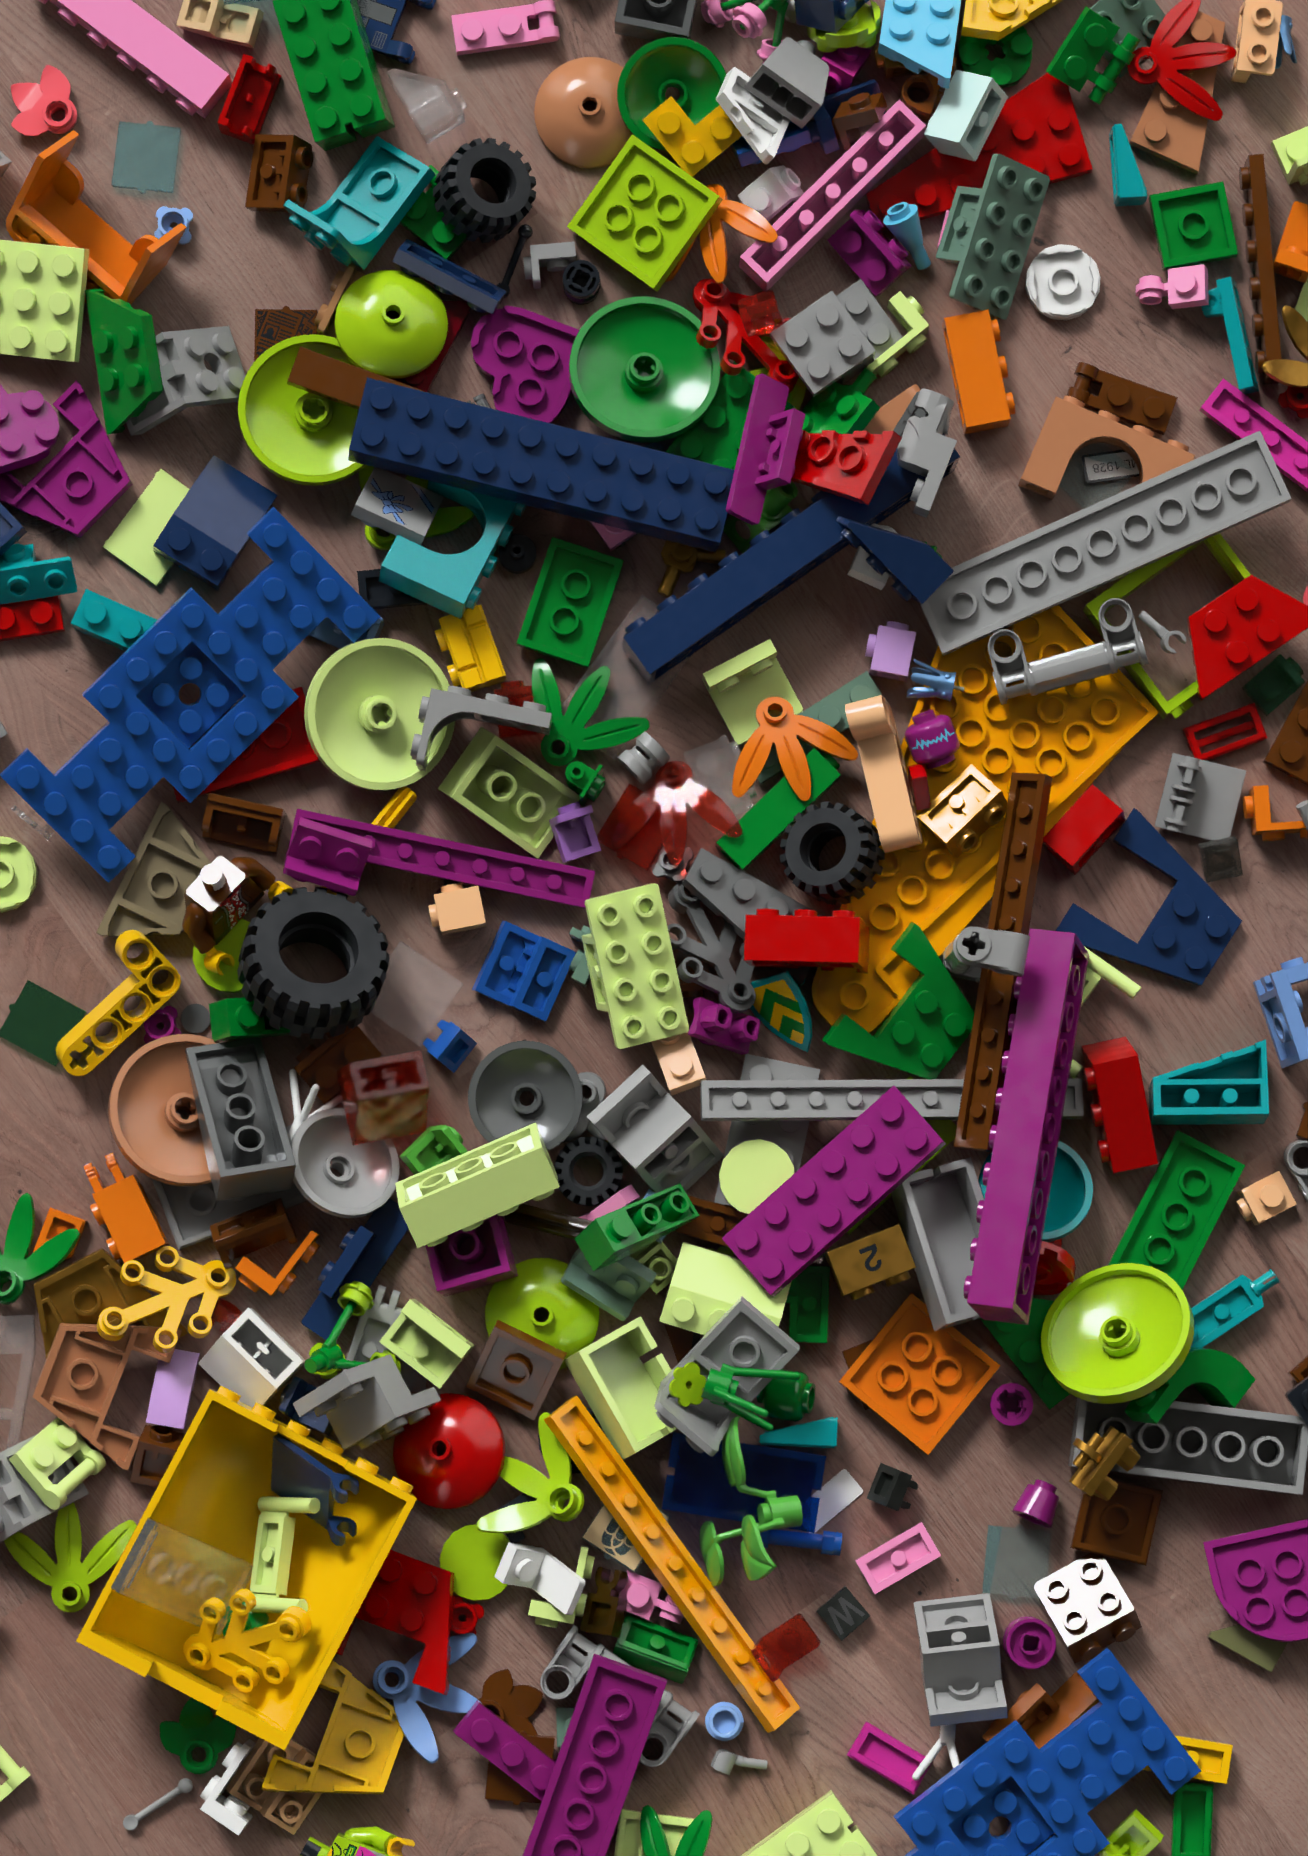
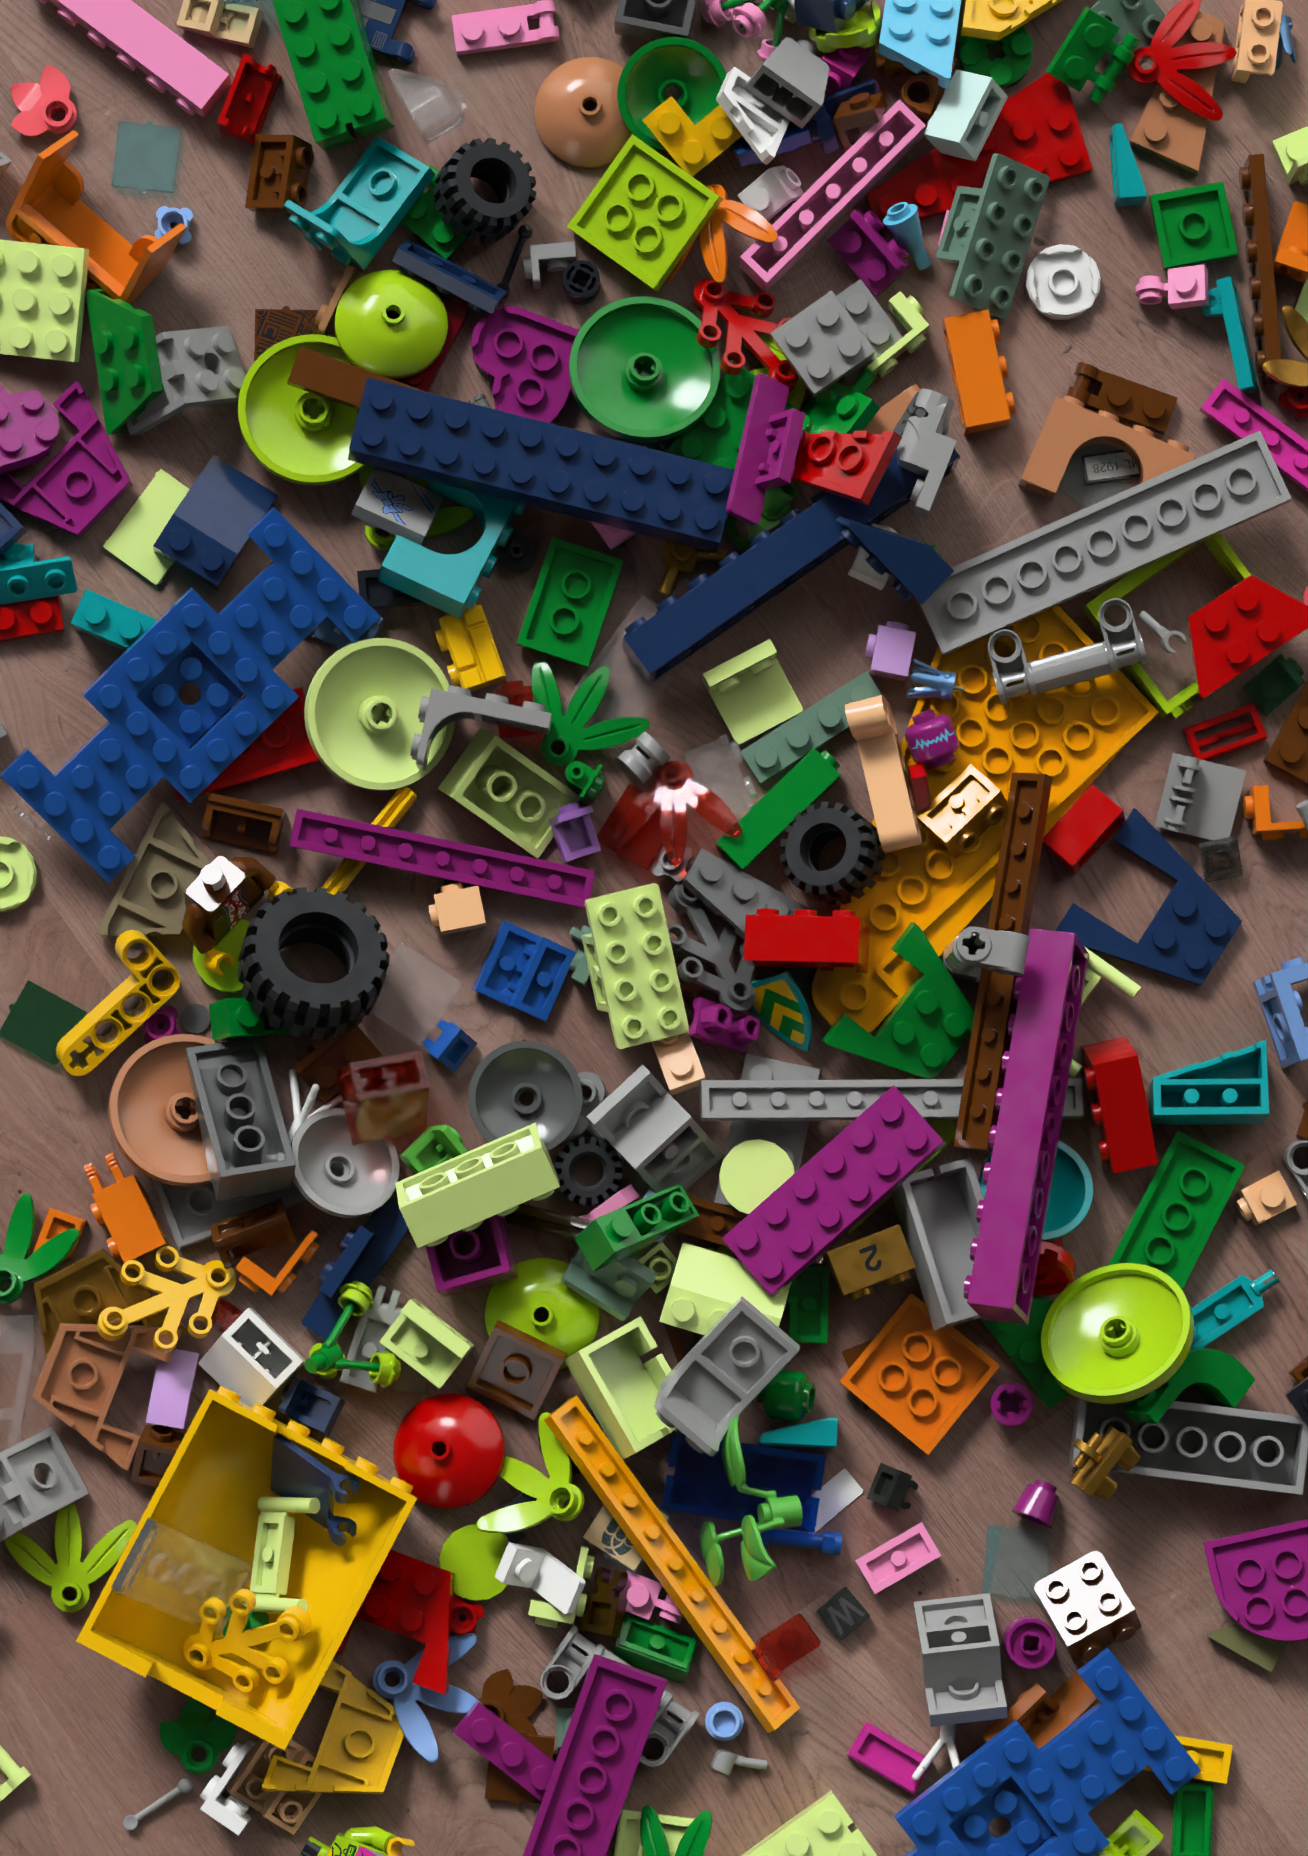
(47, 1453): yellowish green plate -> none
(327, 856): magenta bracket -> none
(368, 1403): light grey bracket -> none
(687, 1385): lime plant -> none
(721, 1391): green plant -> none
(760, 313): clear red bracket -> none
(783, 733): orange plant -> none
(1119, 1526): reddish brown plate -> none

